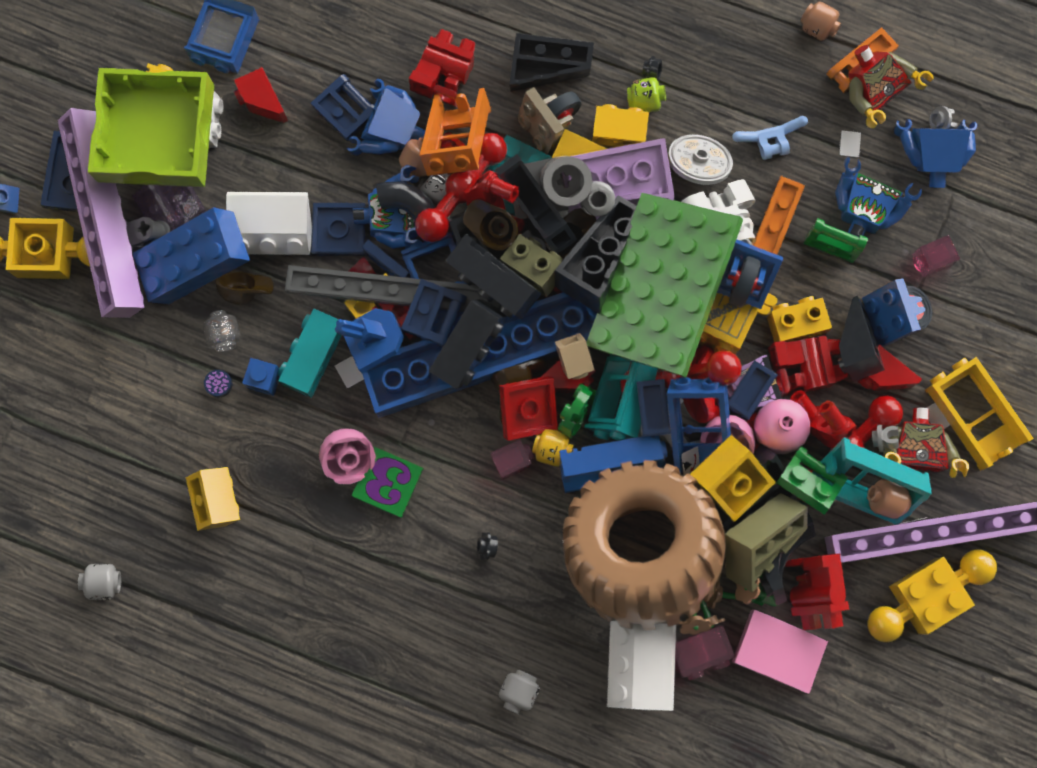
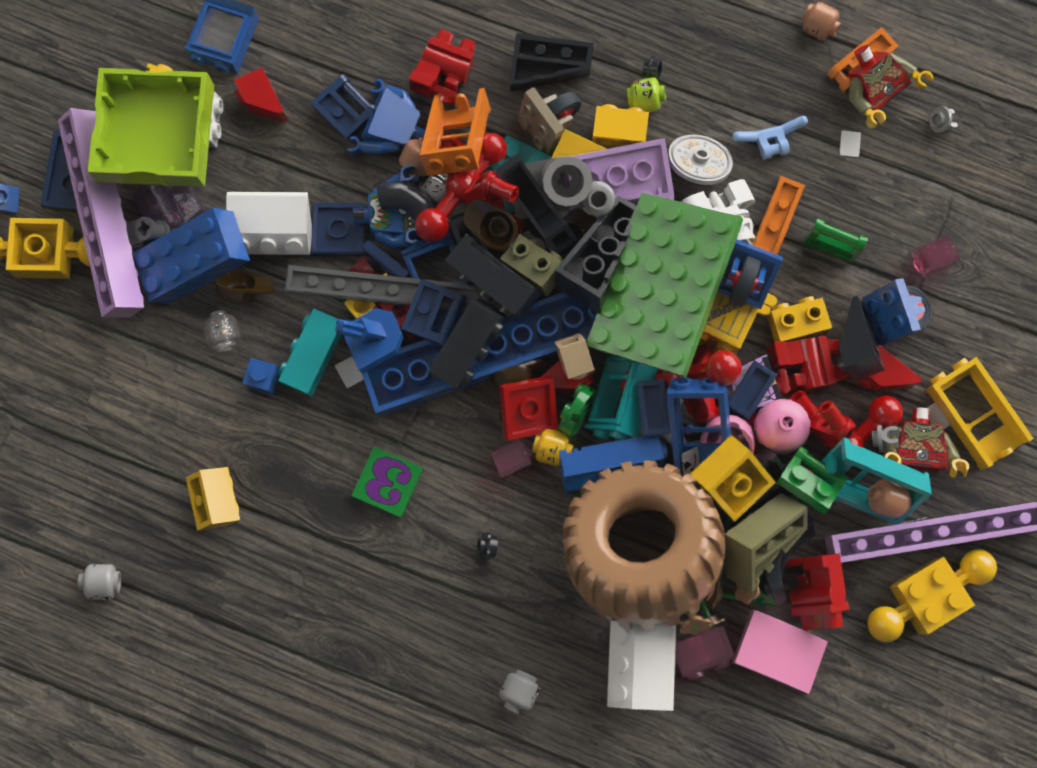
(218, 383): dark blue tile -> none
(346, 456): bright pink cylinder -> none
(869, 203): blue torso -> none
(938, 149): blue torso -> none

